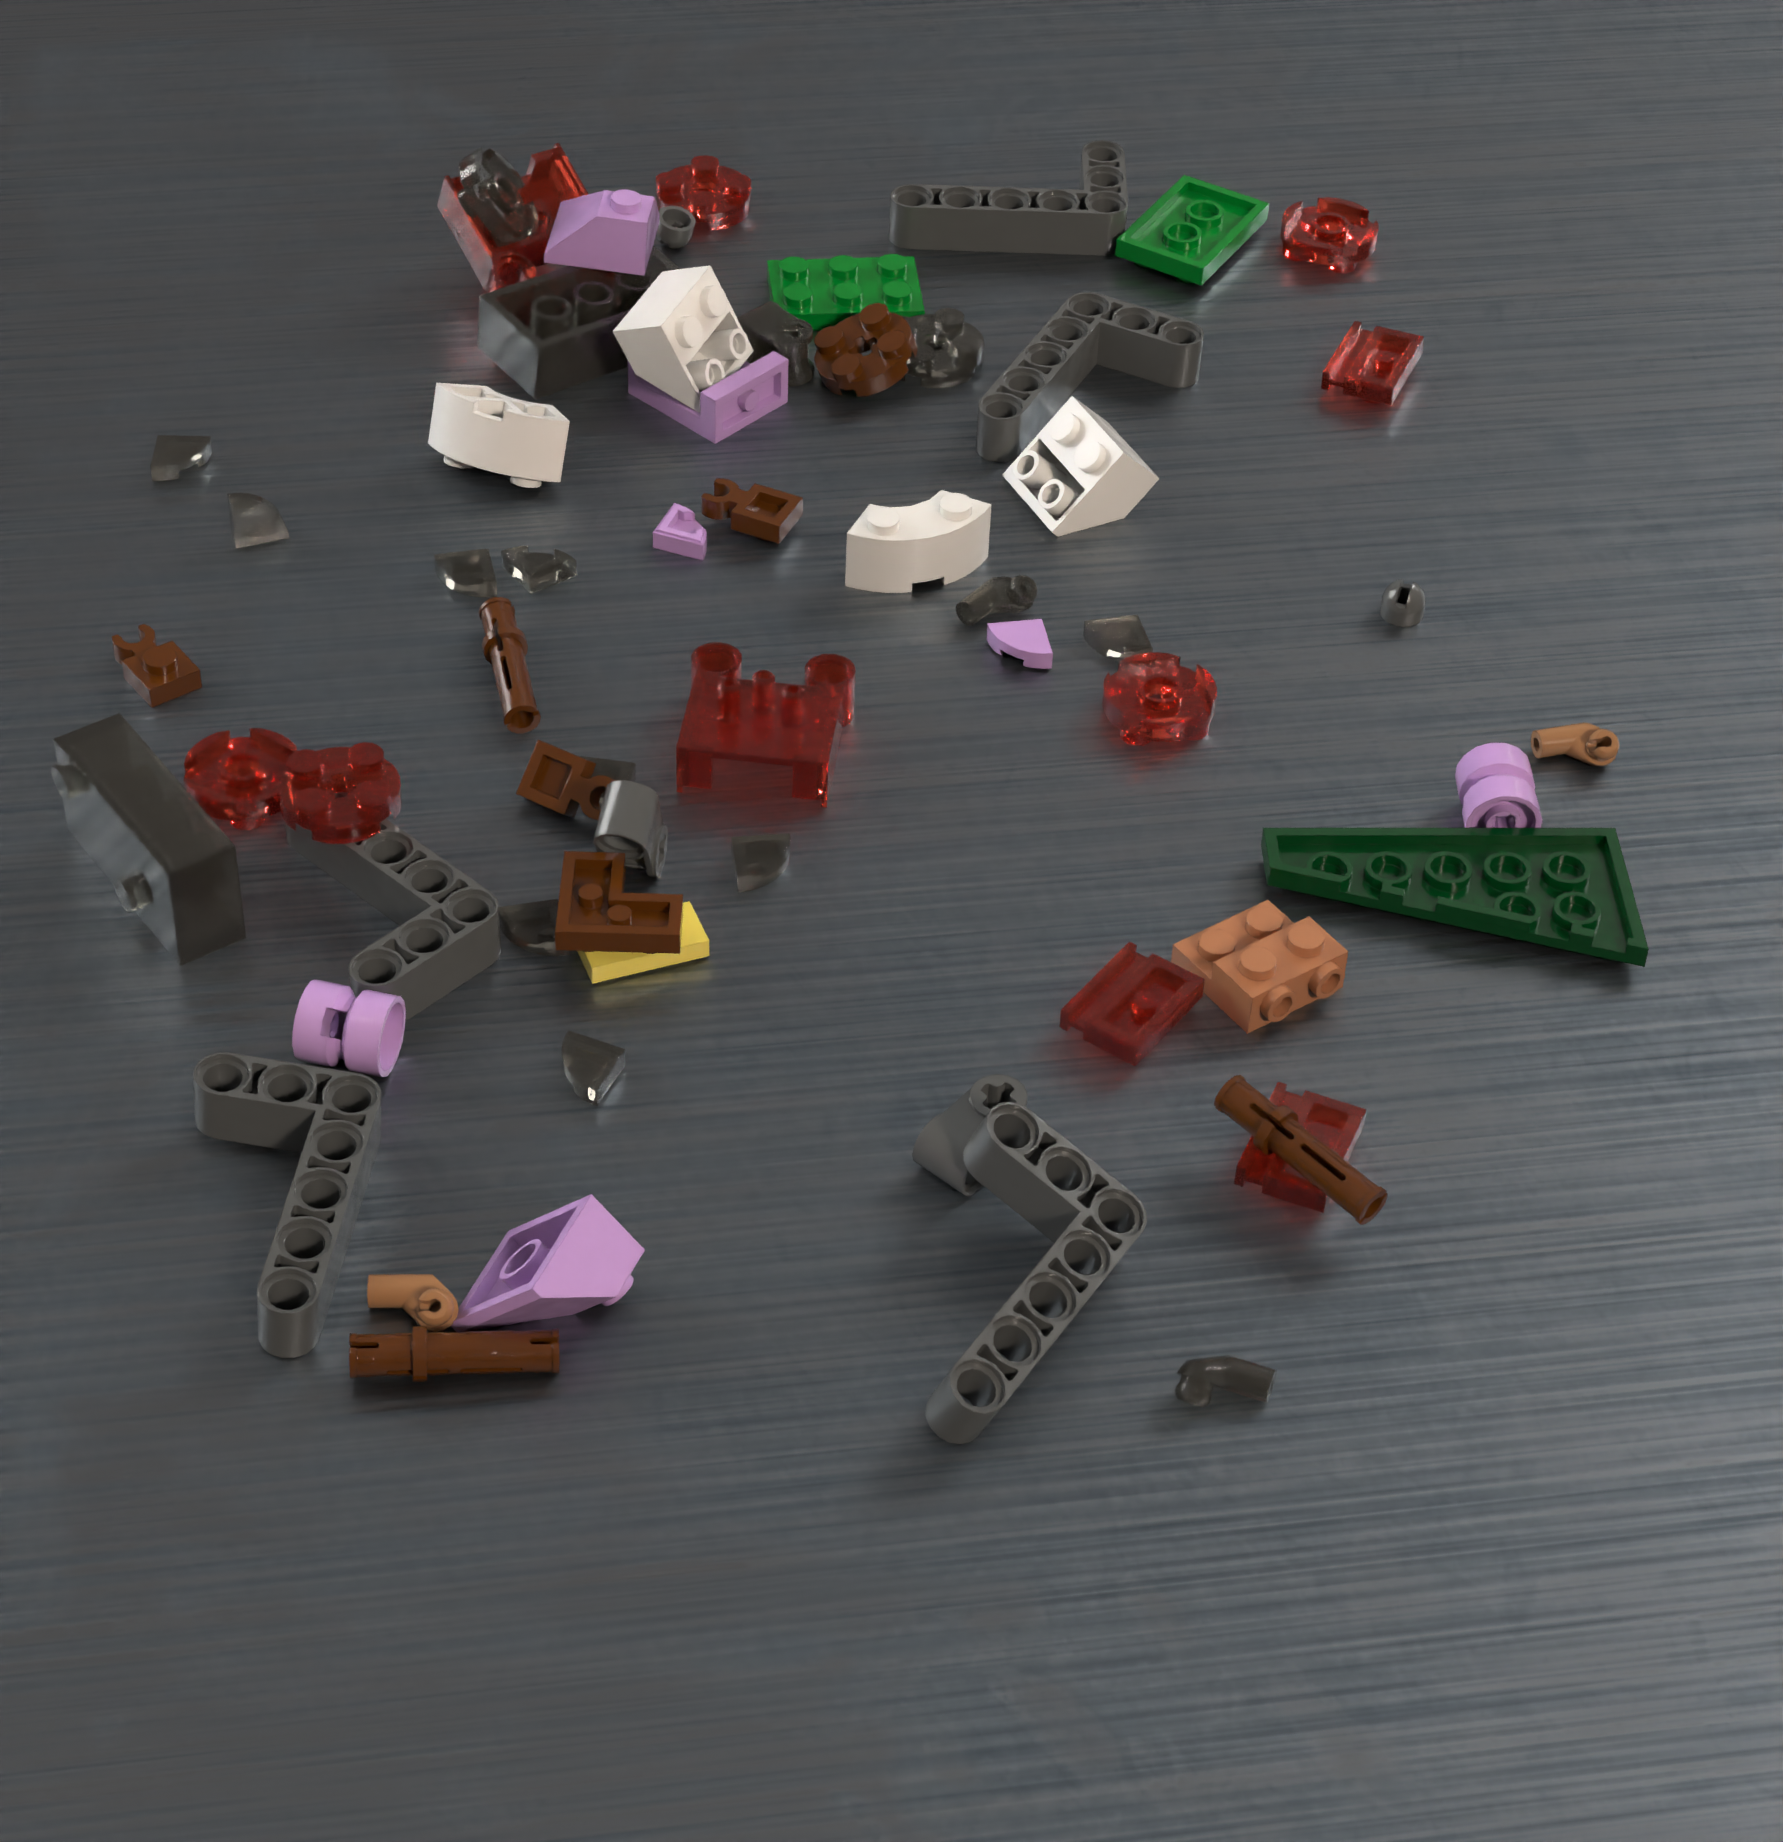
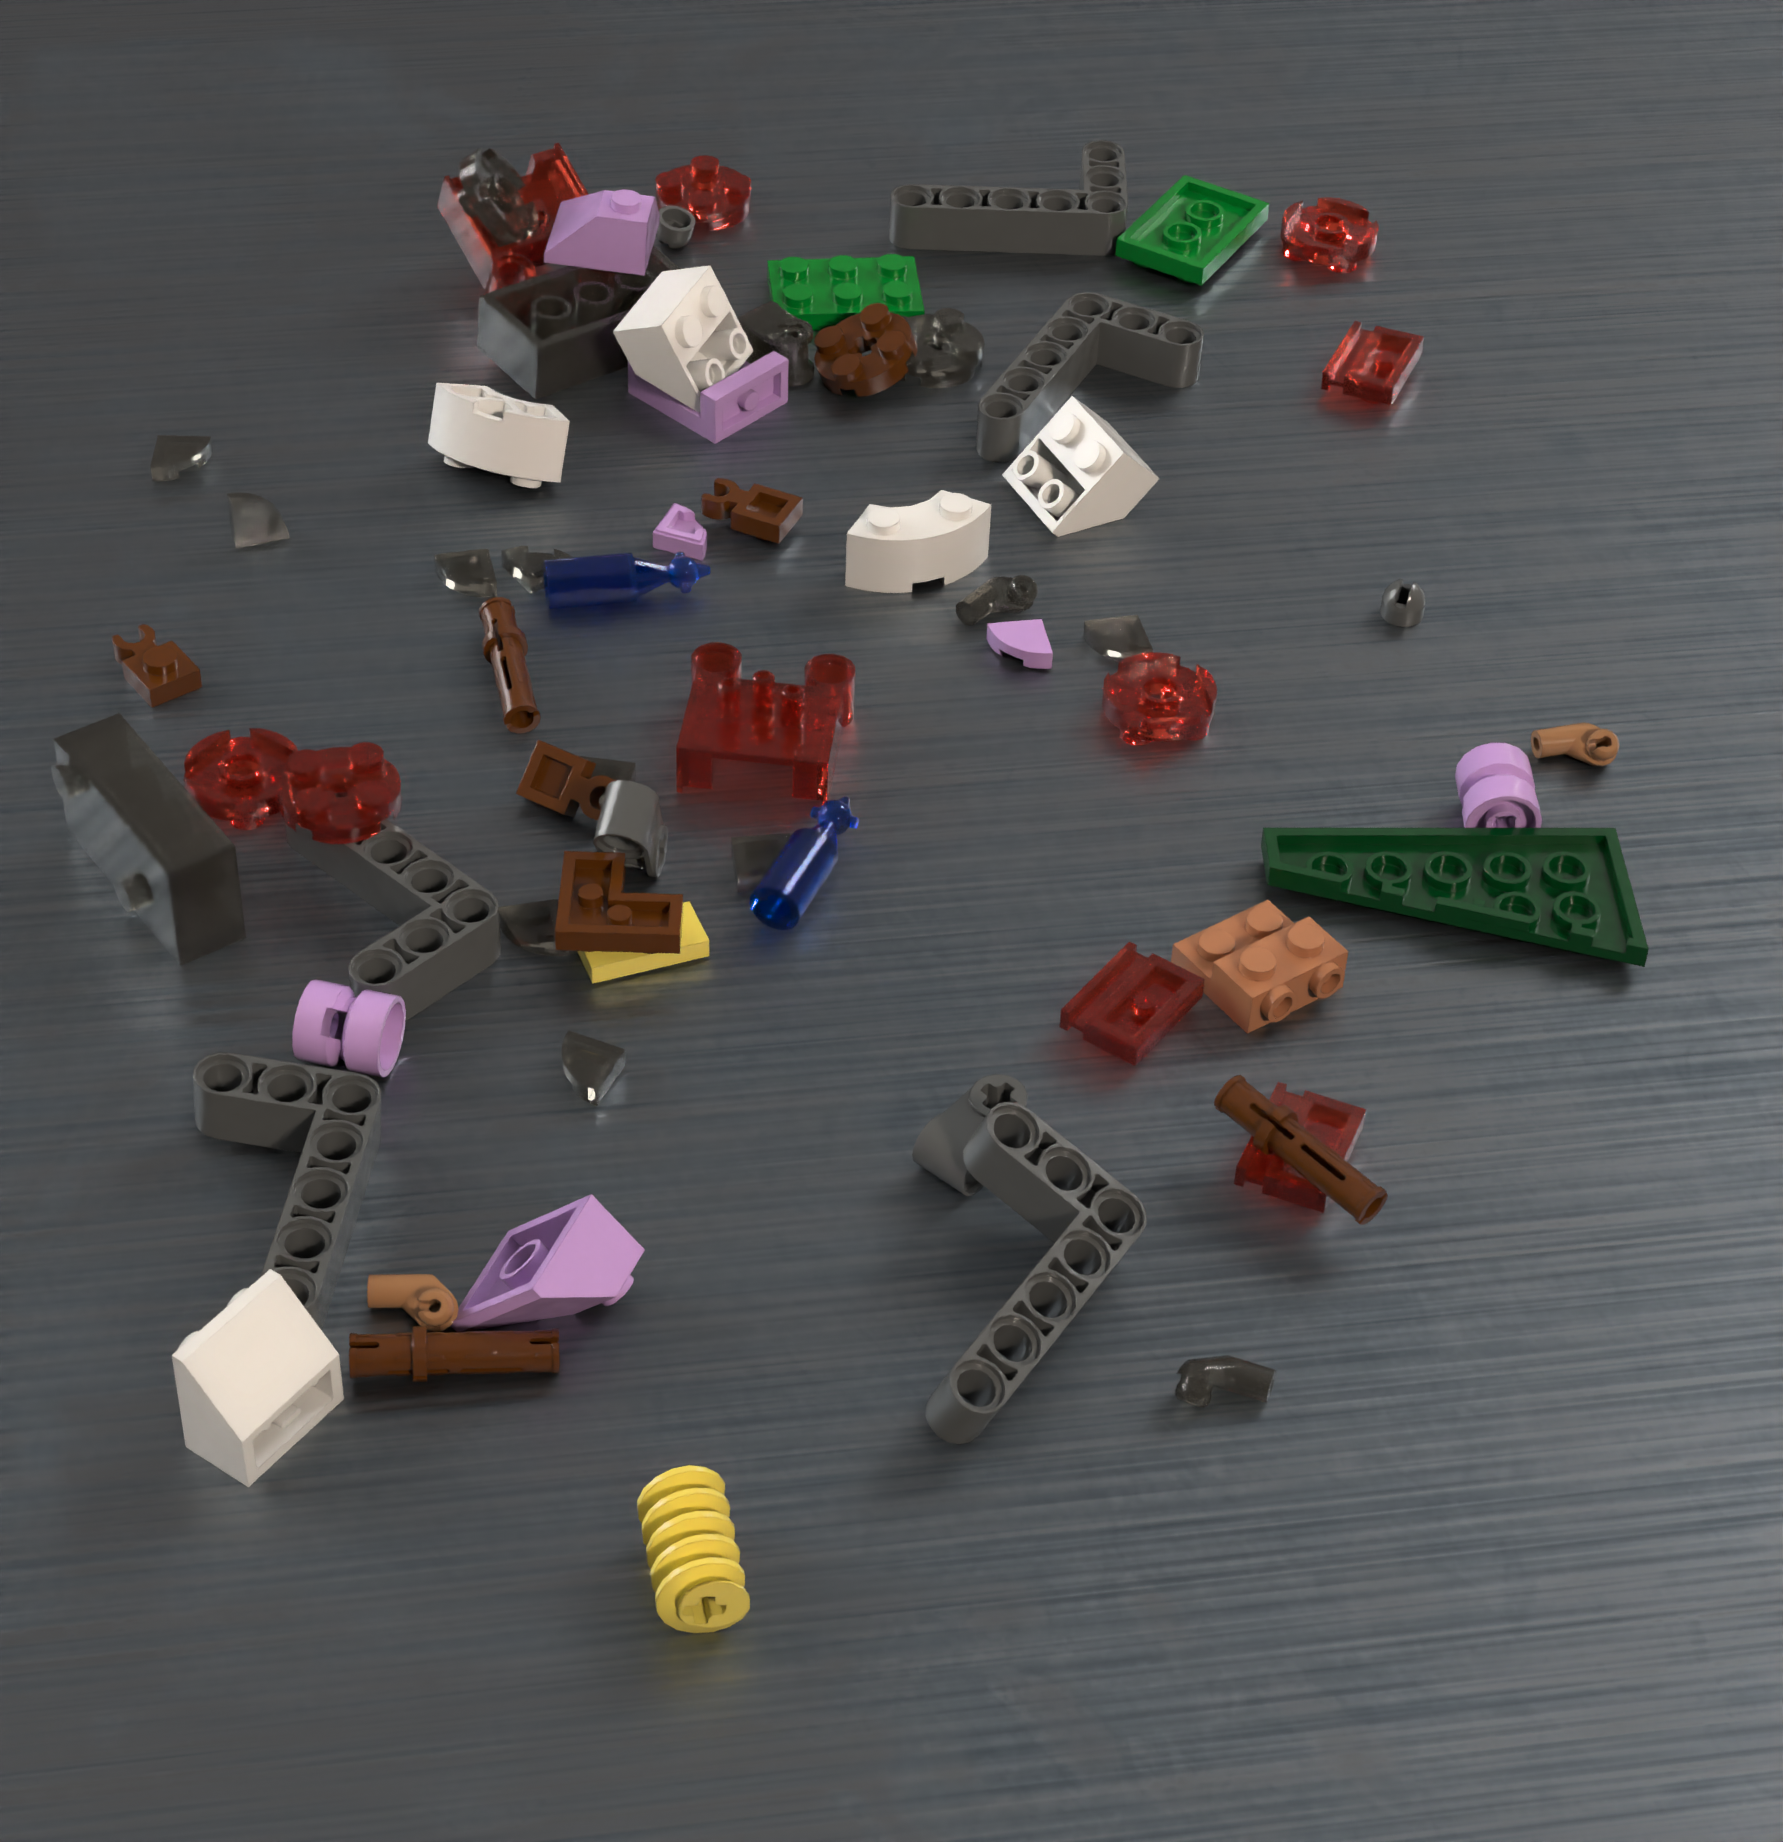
(255, 1380): none -> white slope
(613, 578): none -> clear blue wheel
(692, 1550): none -> light yellow piece
(802, 867): none -> clear blue wheel

